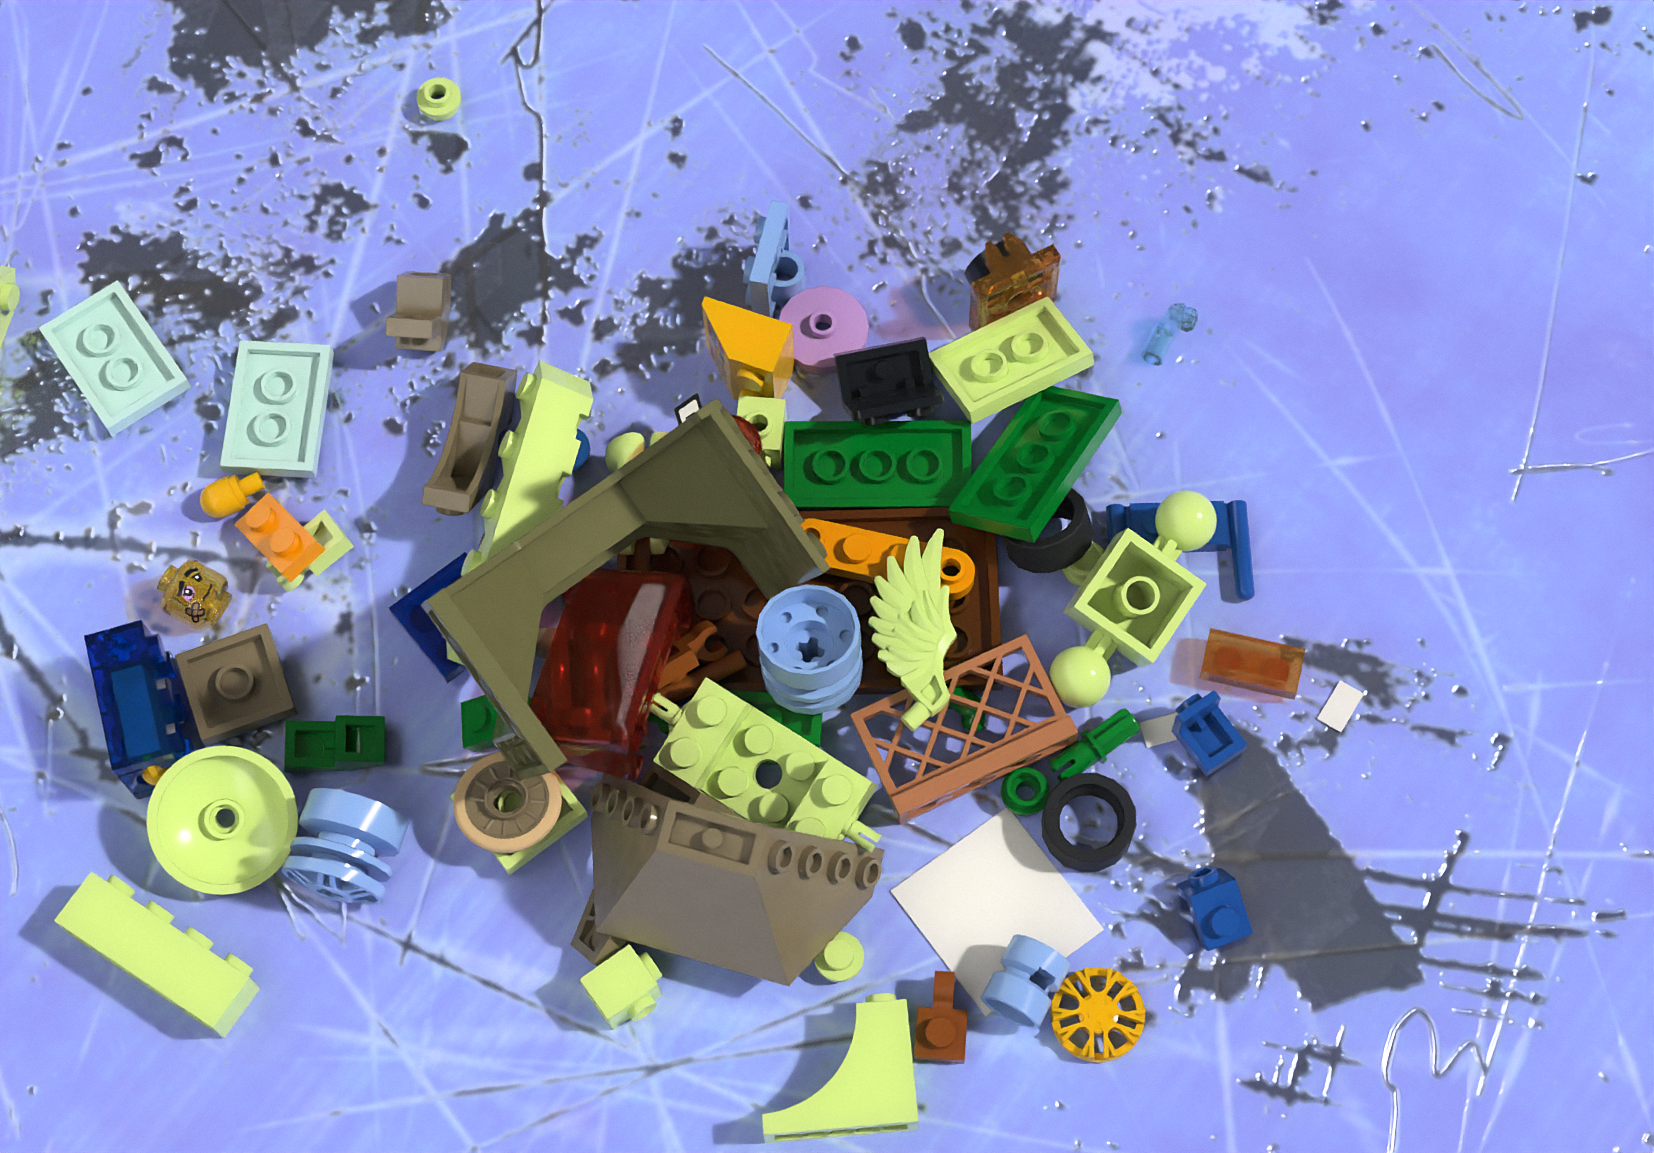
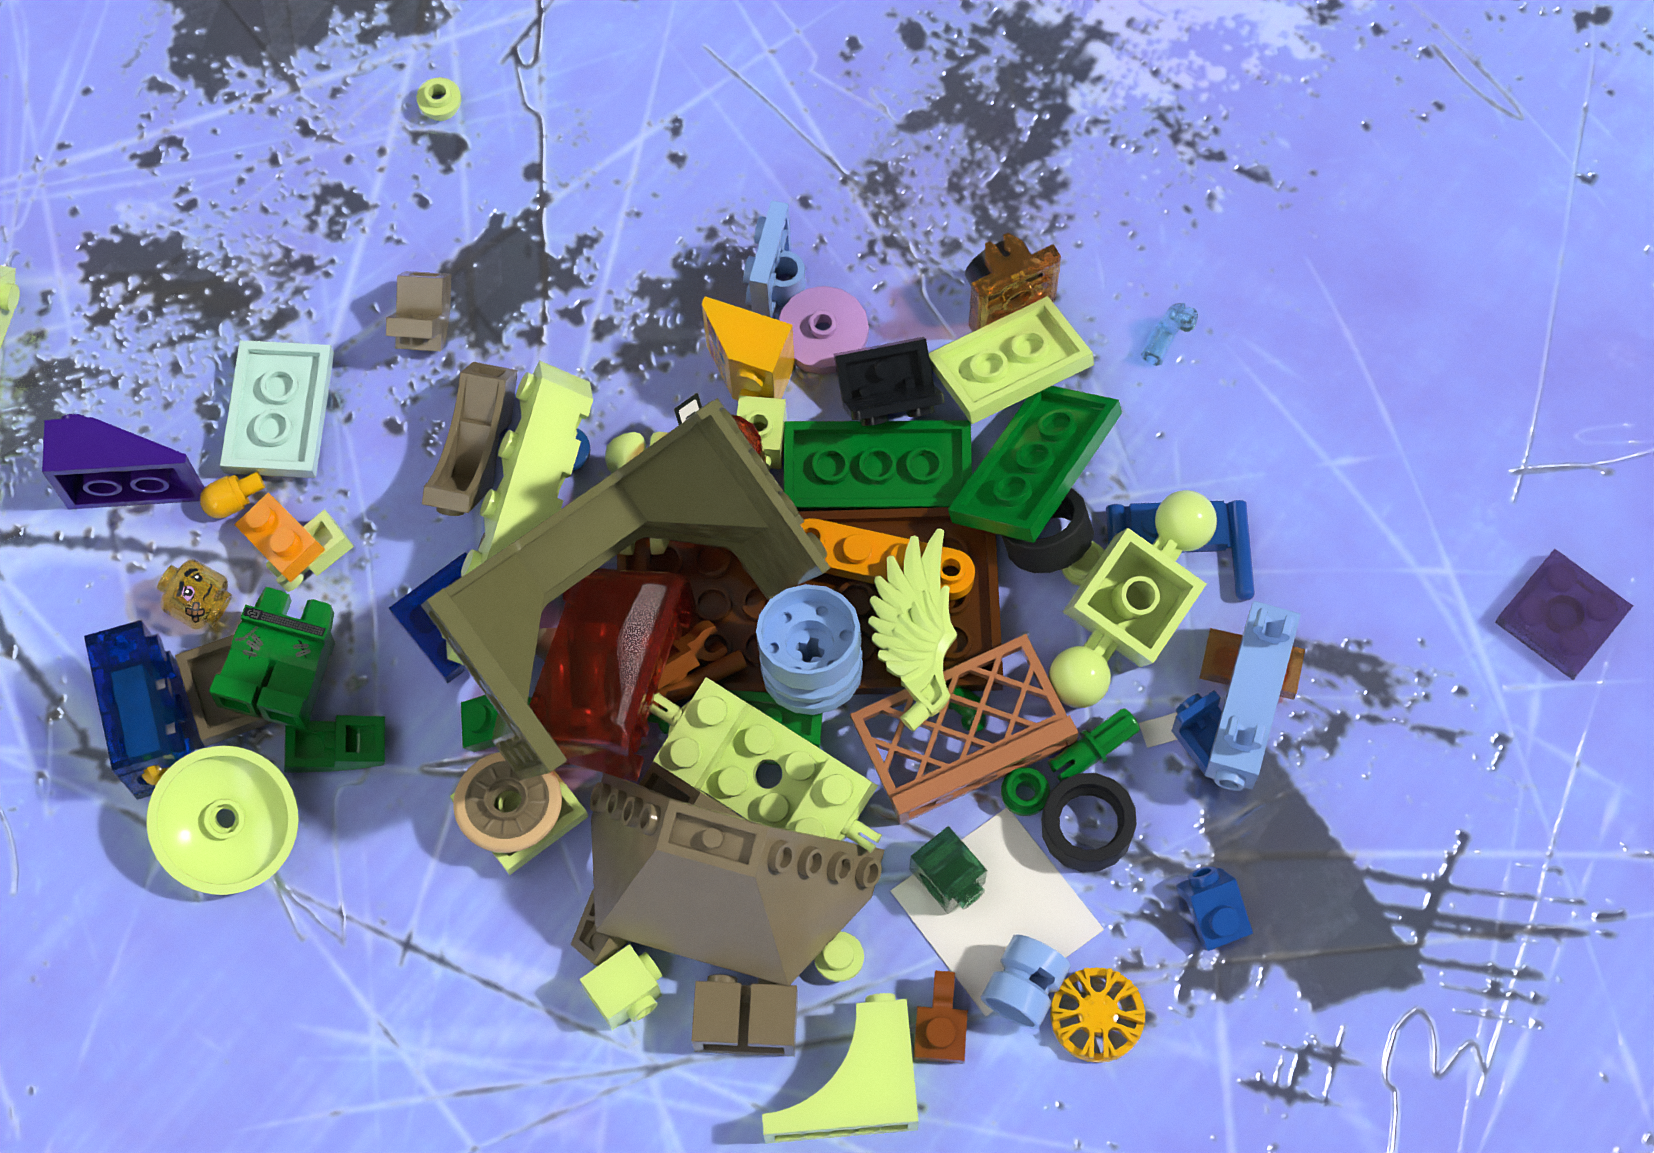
(111, 467): none -> dark purple slope
(115, 358): light aqua plate -> none
(159, 954): yellowish green brick -> none
(276, 661): none -> green hips
(349, 836): light blue wheel -> none
(744, 1017): none -> dark tan piece
(949, 871): none -> clear green brick
(1252, 696): none -> light blue brick
(1340, 706): white sticker -> none
(1564, 614): none -> clear purple plate

